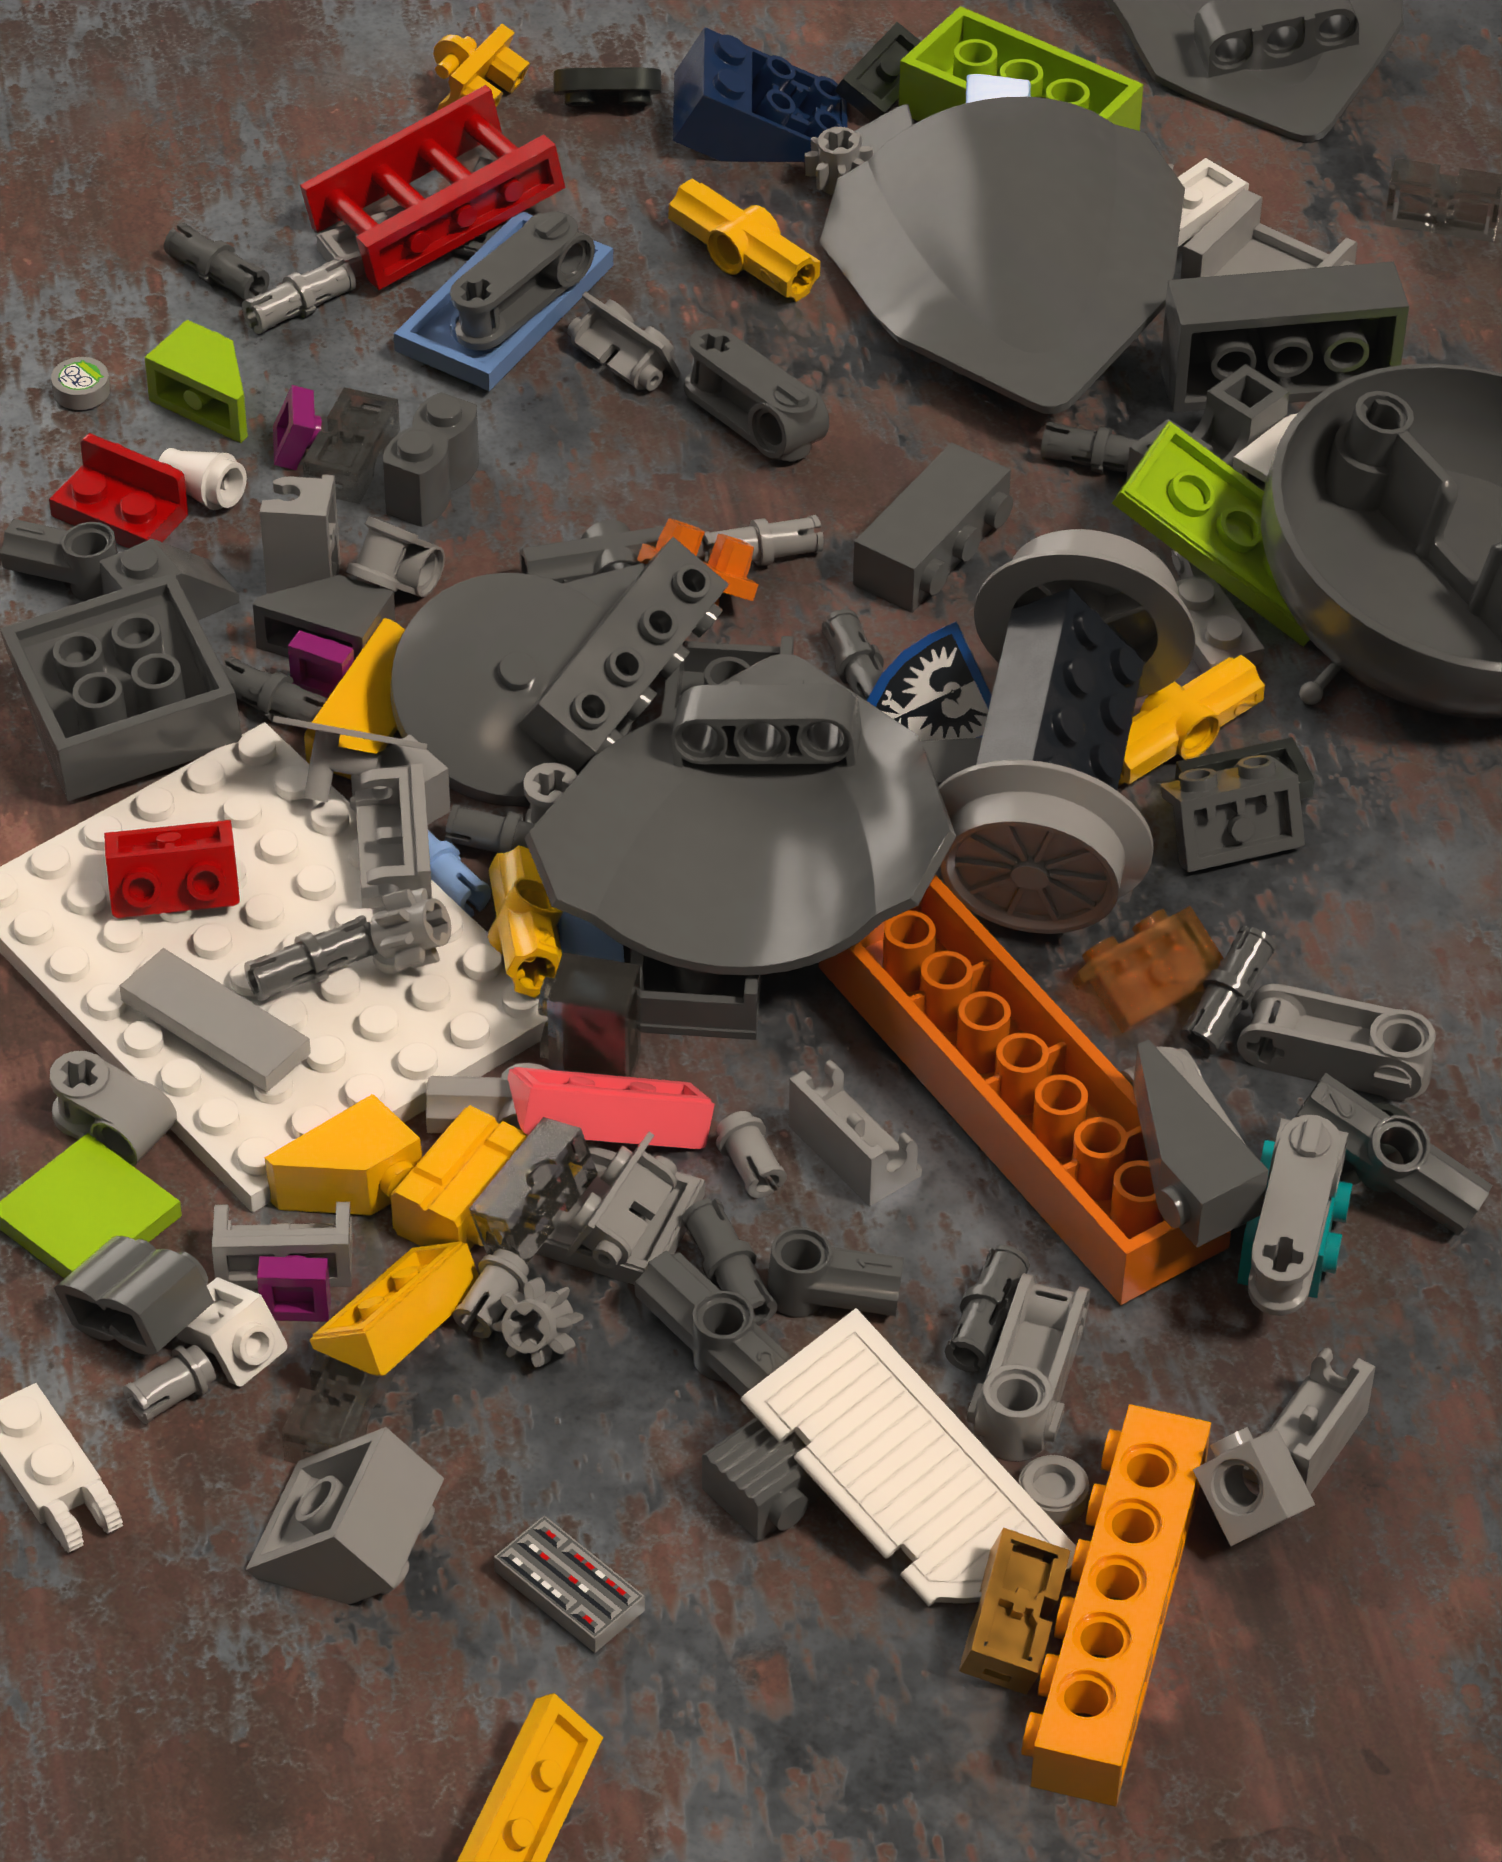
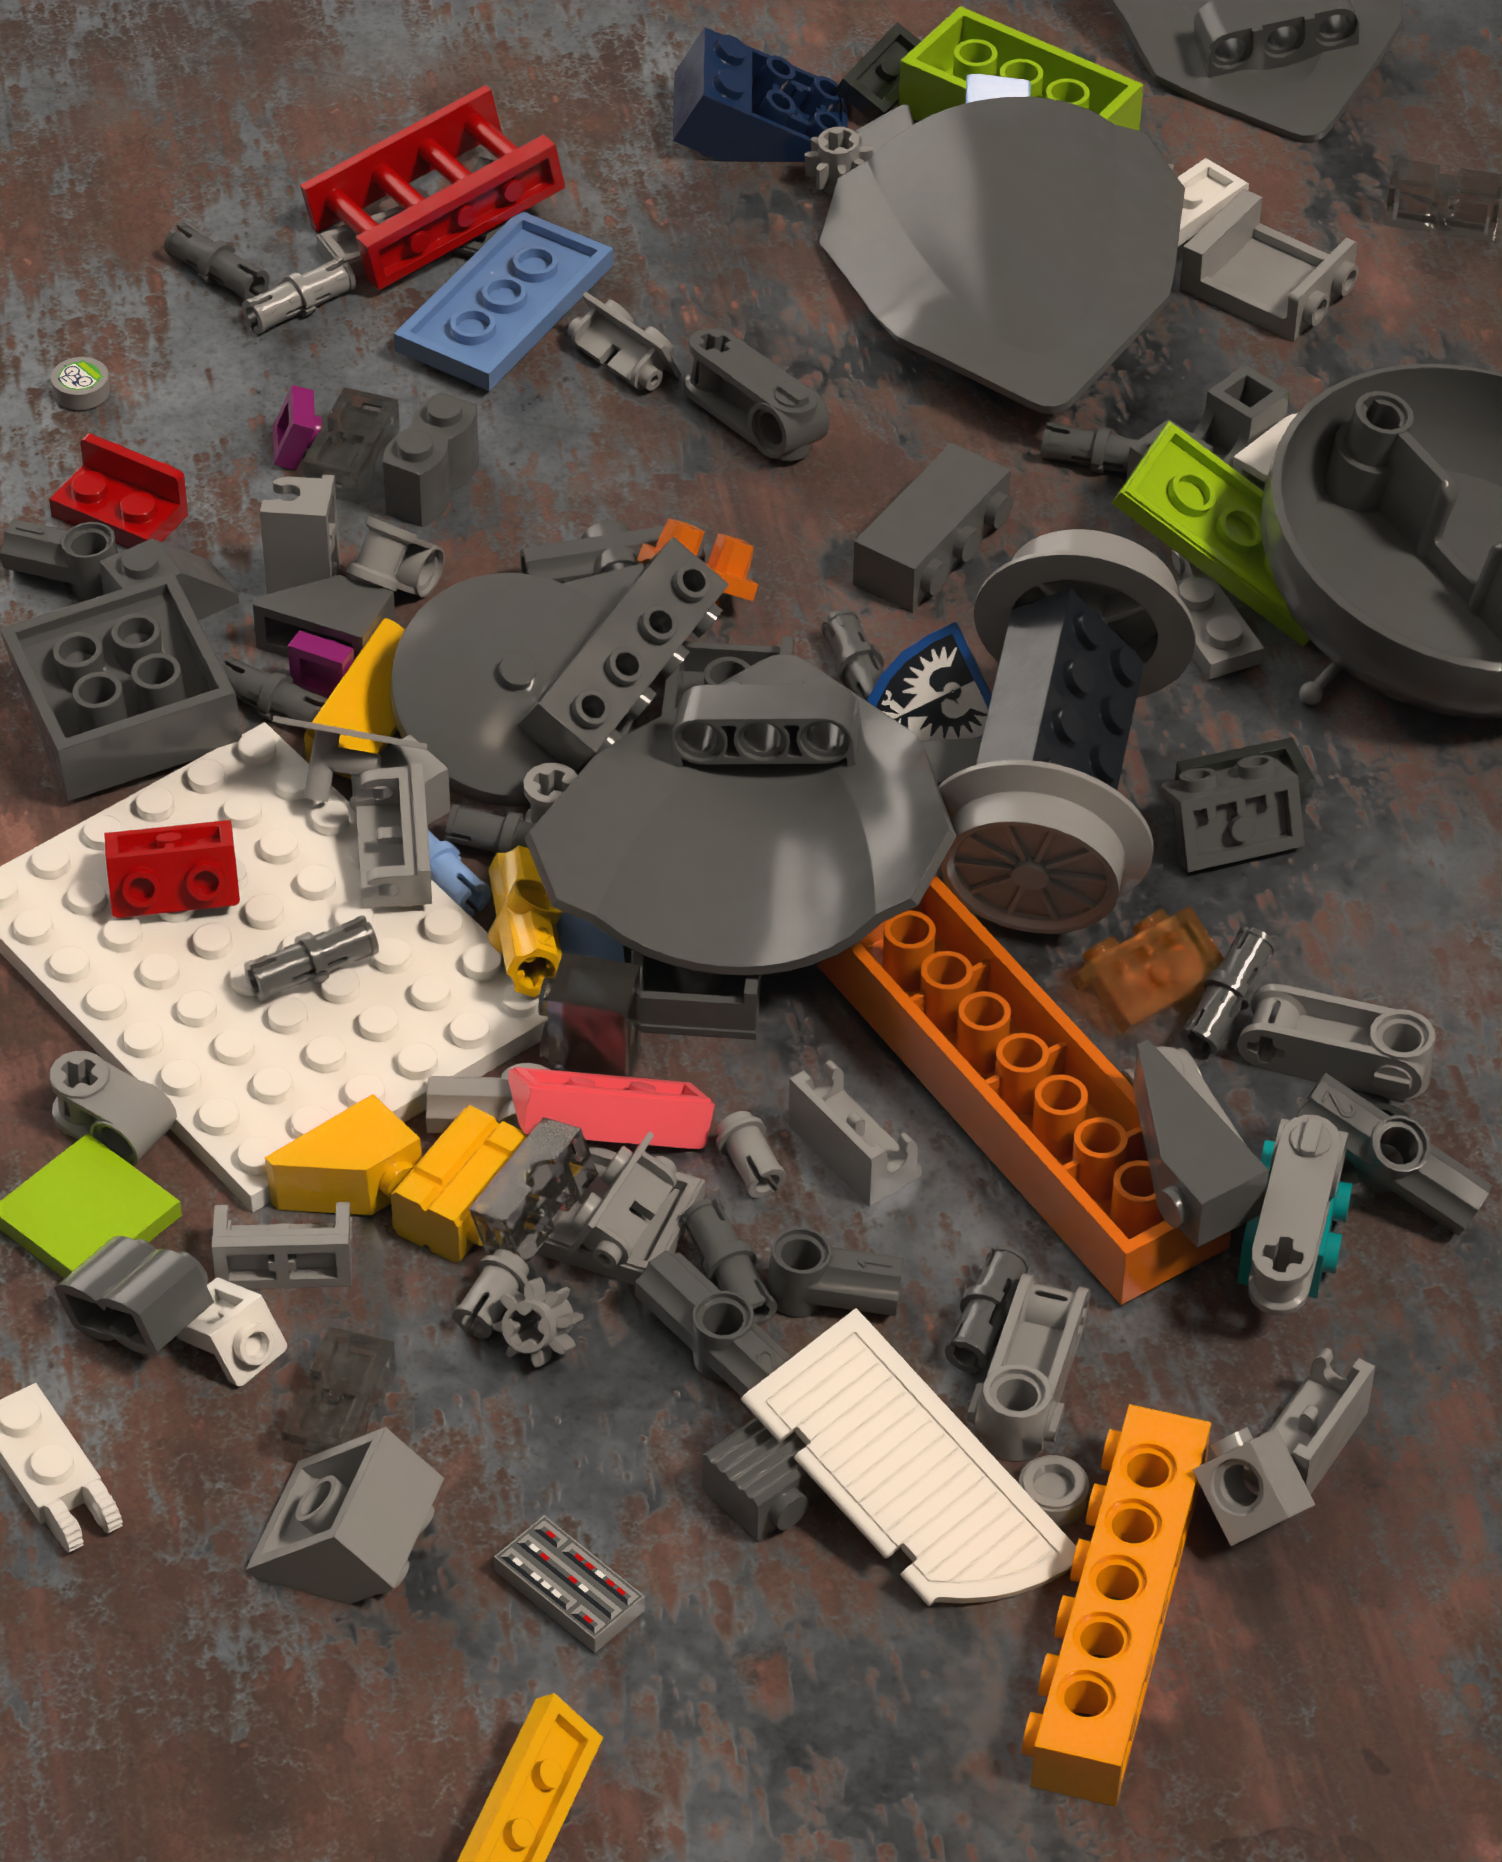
(170, 1383): light grey pin -> none
(199, 379): lime slope -> none
(209, 476): white cone -> none
(215, 1019): light grey tile -> none
(295, 1287): magenta plate -> none
(399, 1308): yellow slope -> none
(410, 928): light grey gear -> none
(472, 68): yellow hips -> none
(520, 279): dark grey piece -> none
(630, 84): pearl dark grey plate -> none
(744, 240): yellow piece -> none
(774, 539): light grey pin -> none
(1015, 1601): pearl gold piece -> none
(1189, 716): yellow piece -> none
(1289, 325): dark grey brick -> none

